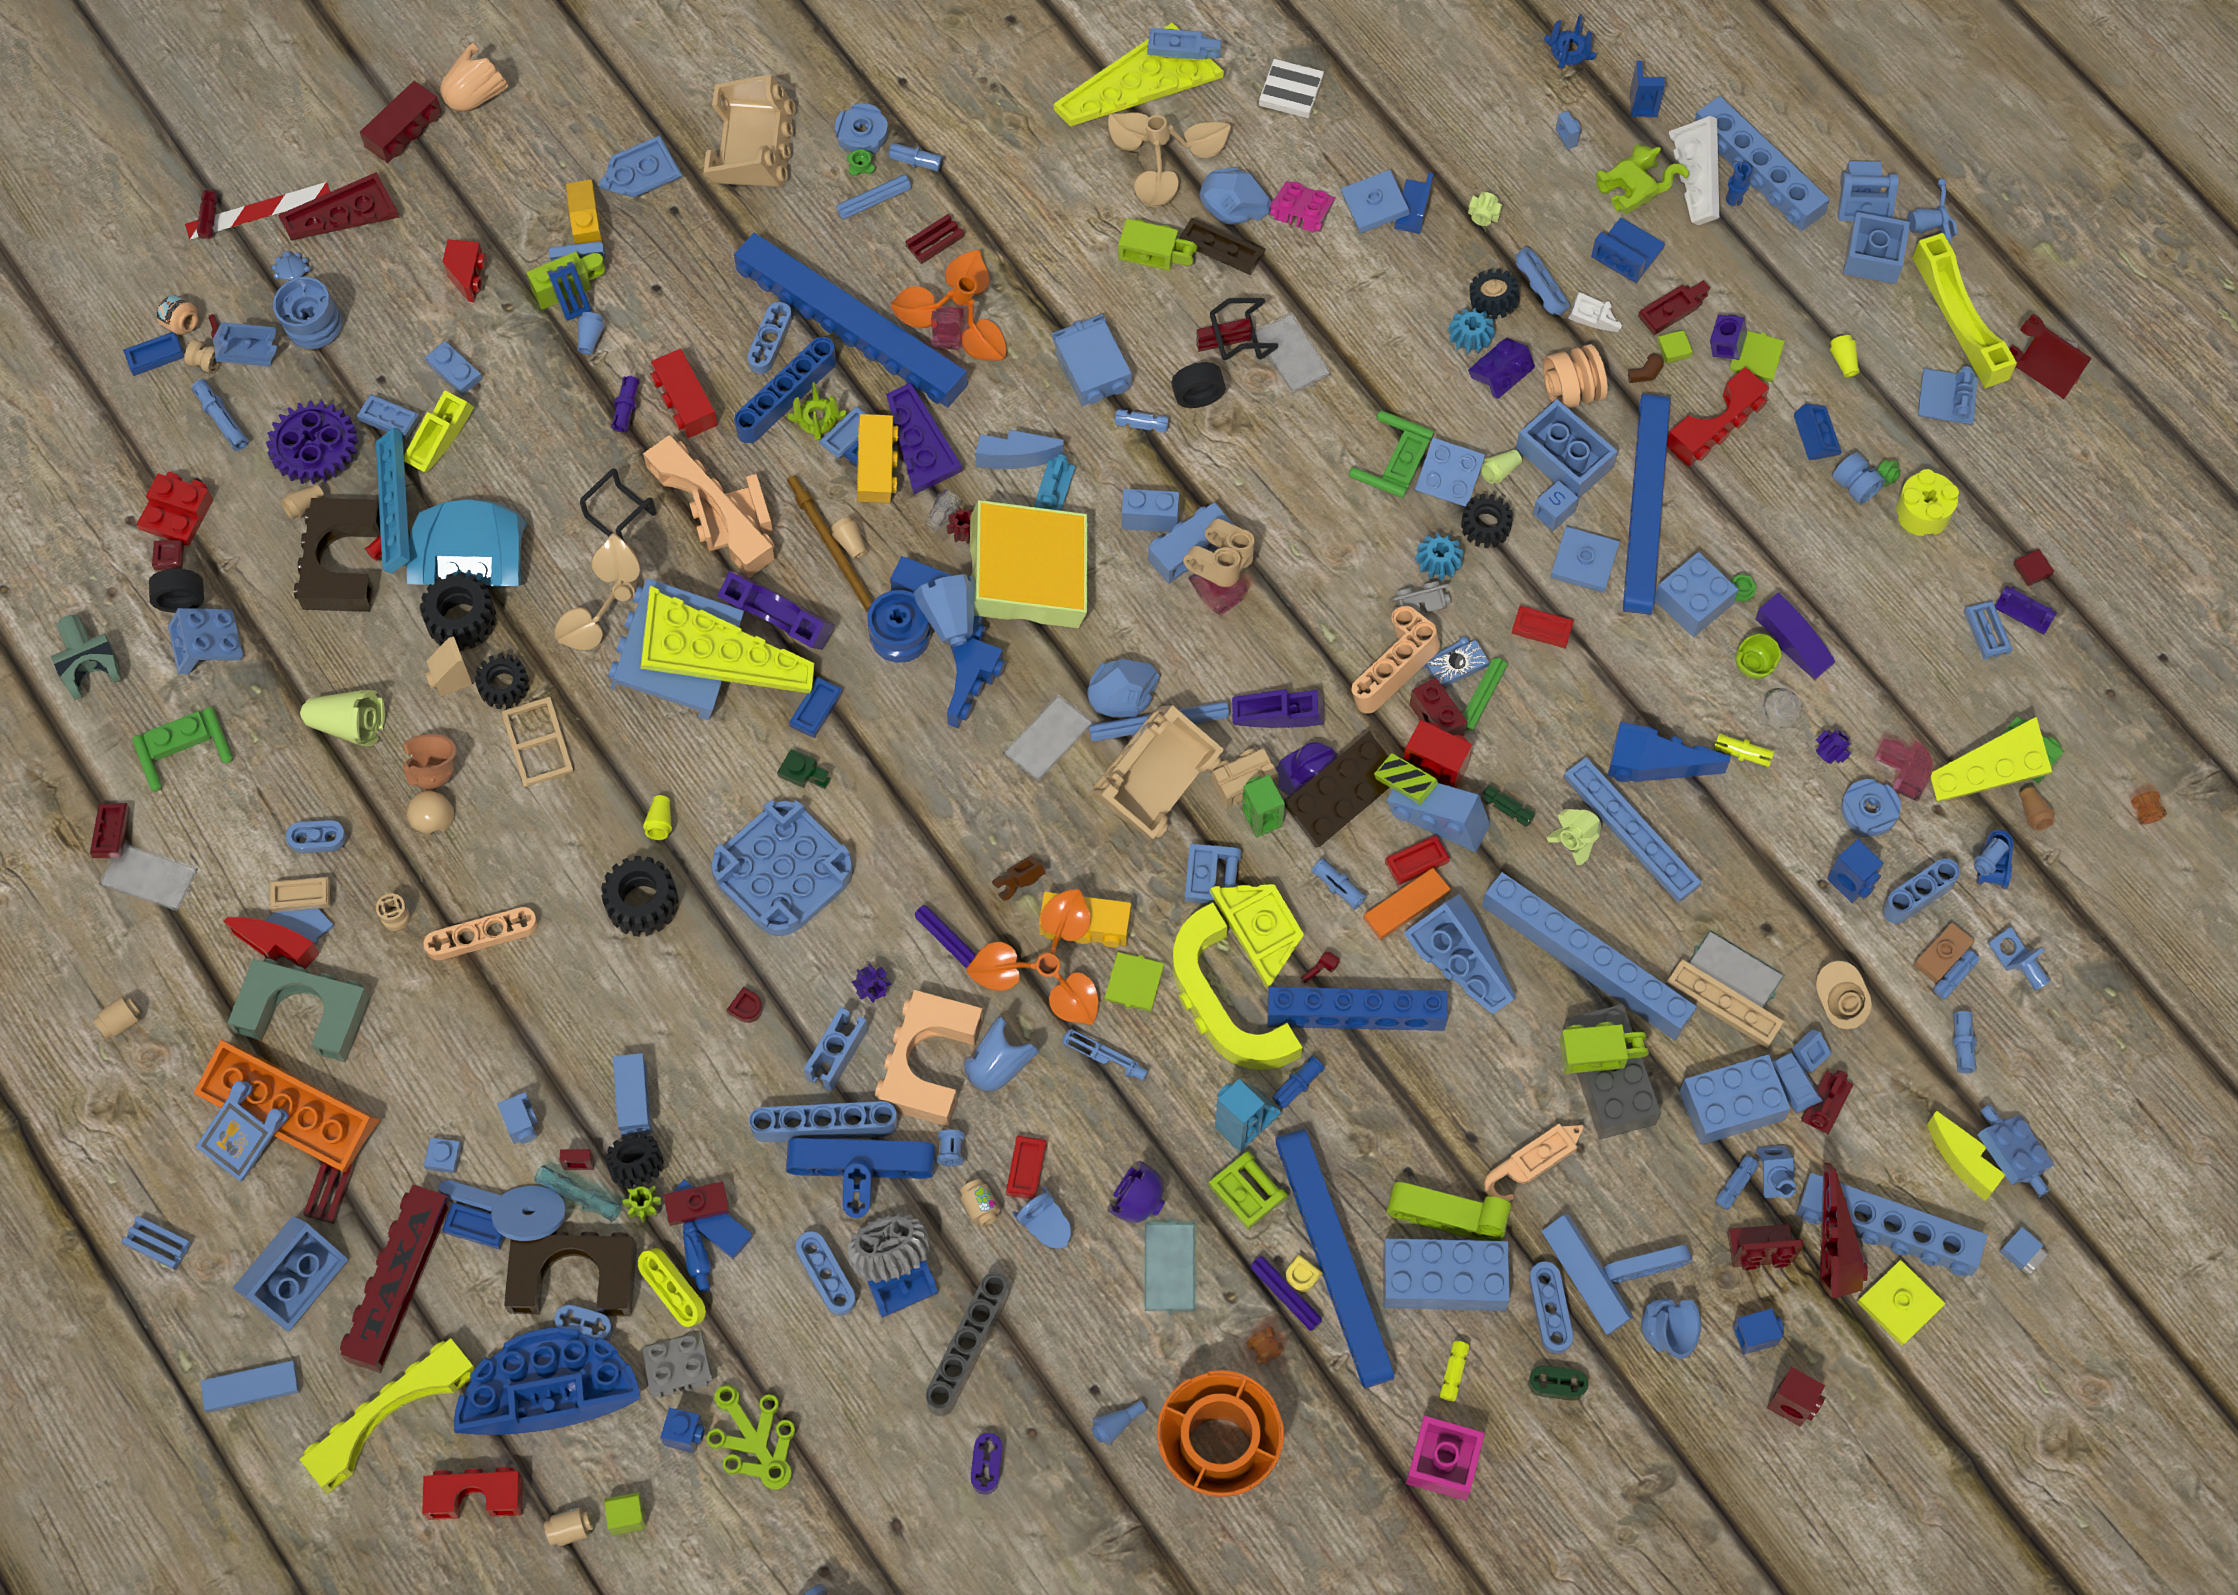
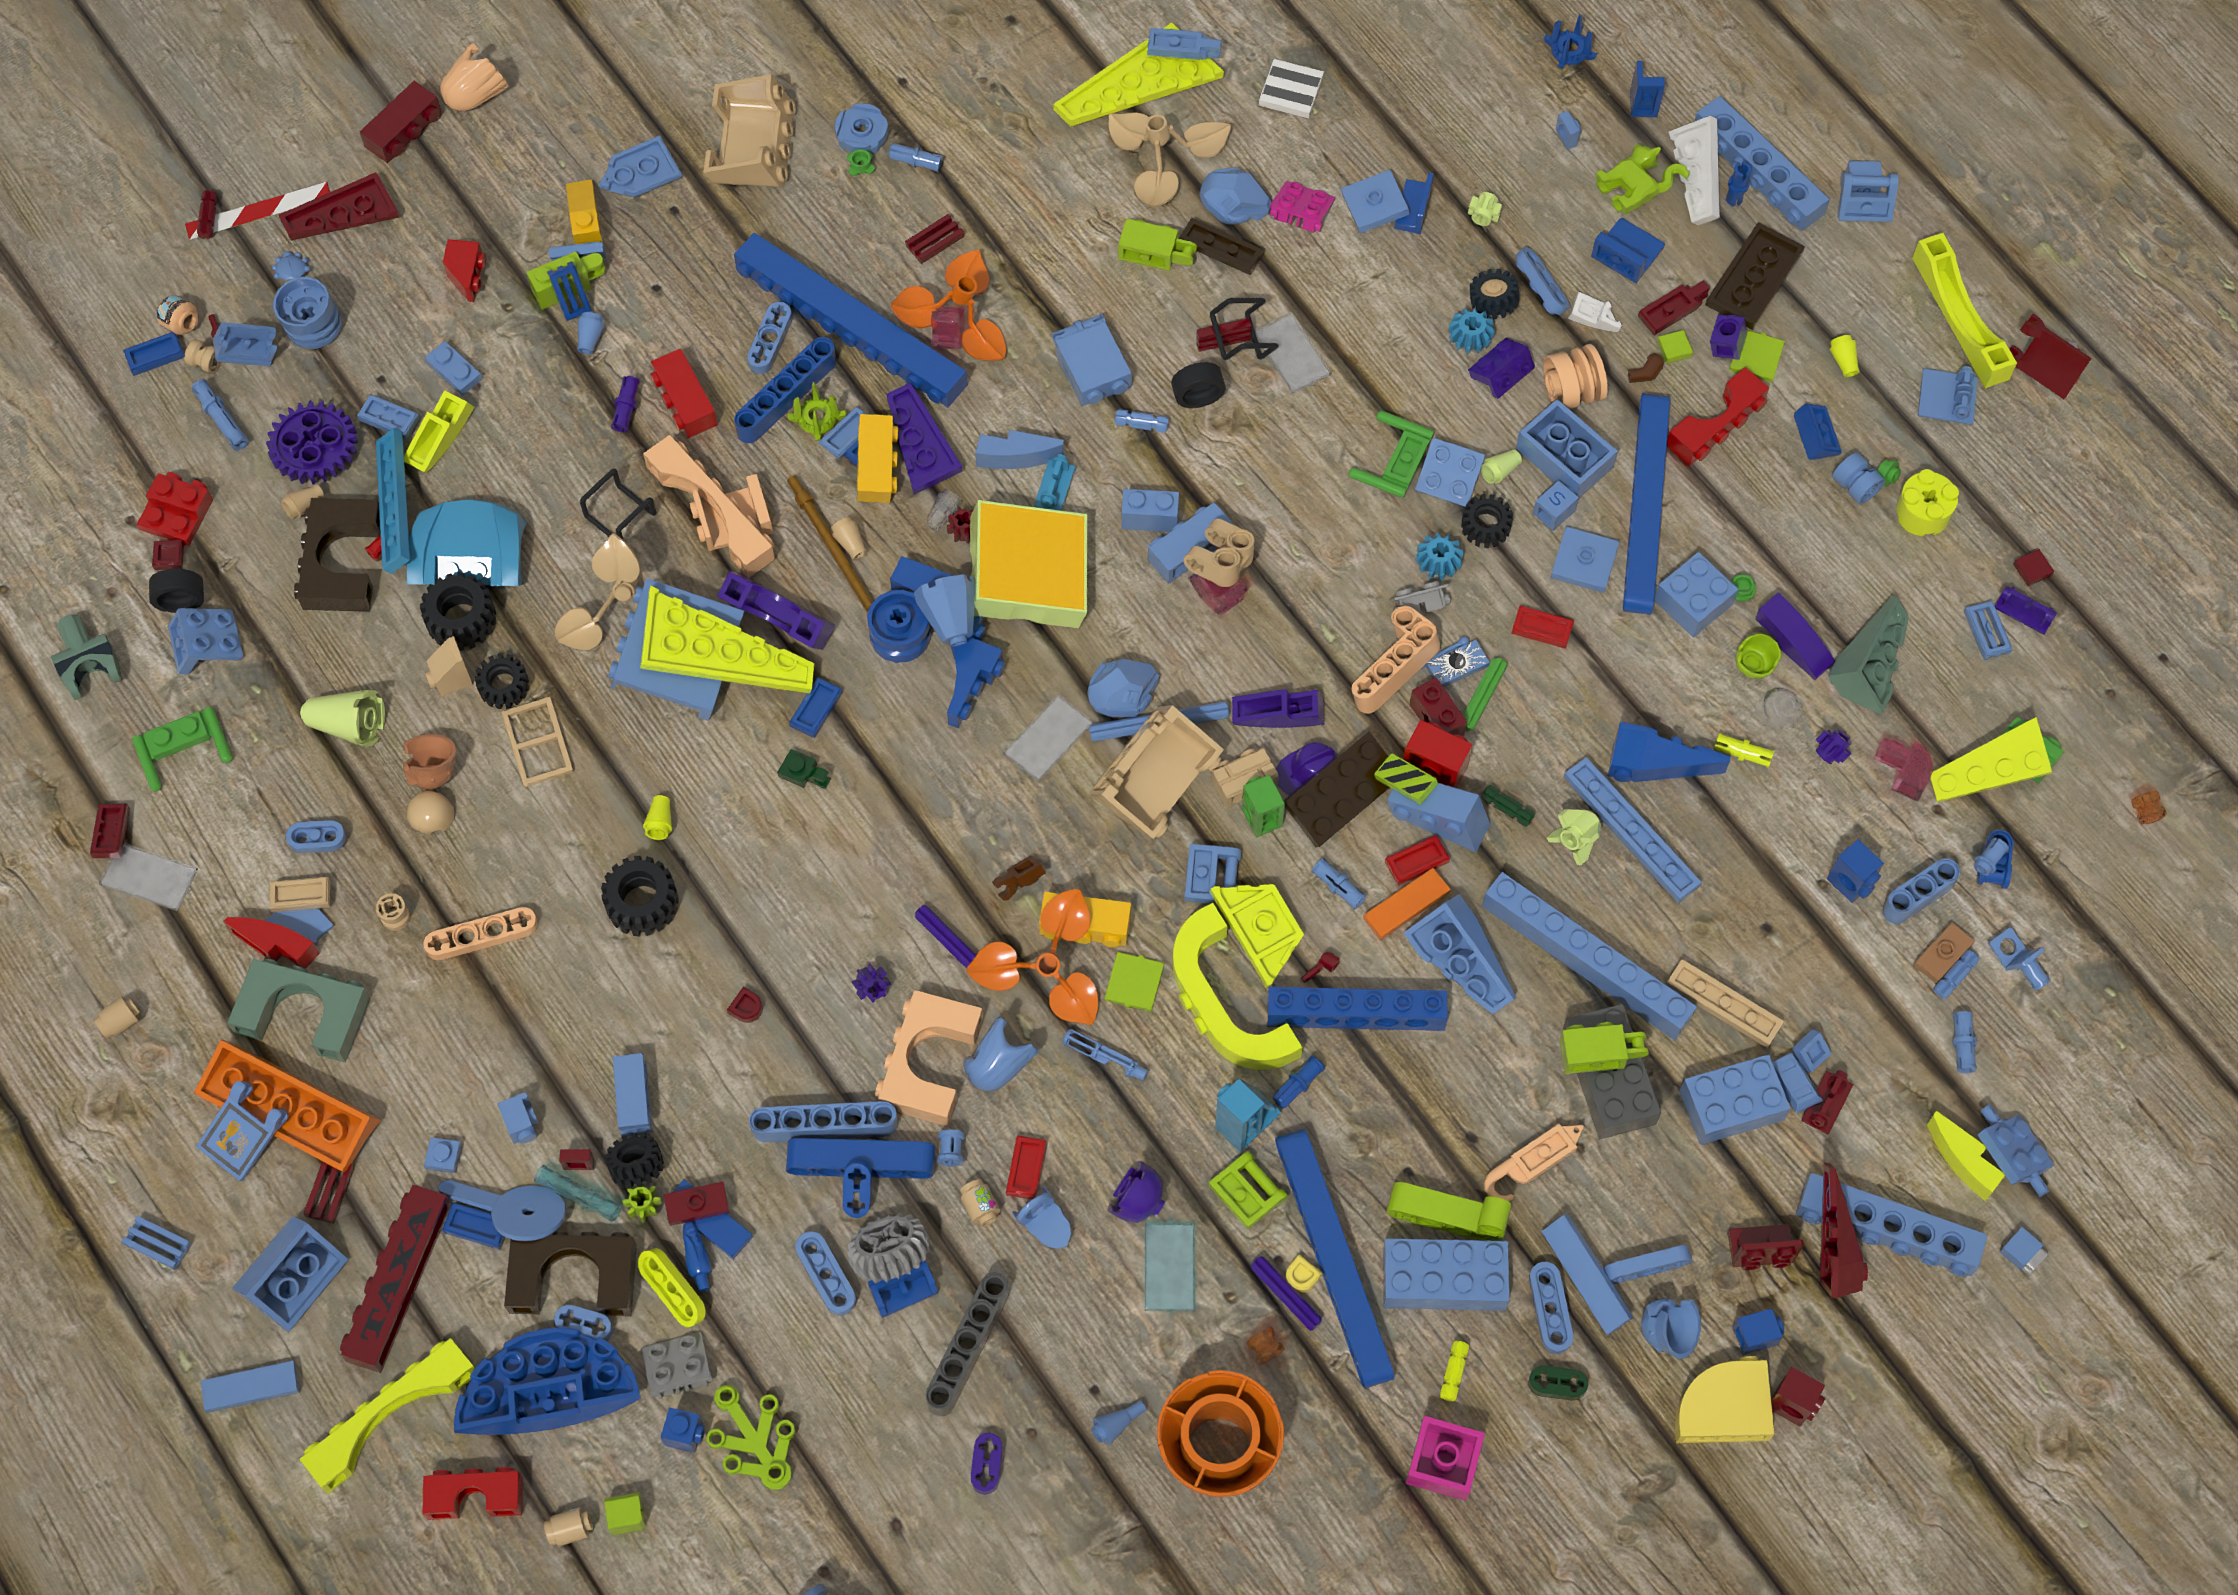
(782, 868): medium blue tile -> none
(840, 1060): medium blue piece -> none
(873, 196): medium blue axle -> none
(1727, 1404): none -> light yellow brick
(1736, 969): flat silver piece -> none
(1737, 1182): medium blue axle -> none
(1755, 275): none -> dark brown plate
(1777, 1171): medium blue bracket -> none
(1843, 995): tan piece -> none
(1867, 663): none -> sand green wedge
(1876, 247): medium blue brick -> none
(1876, 794): medium blue plate -> none
(1901, 1303): neon yellow plate -> none
(1927, 219): medium blue piece -> none
(2037, 811): medium nougat cone -> none

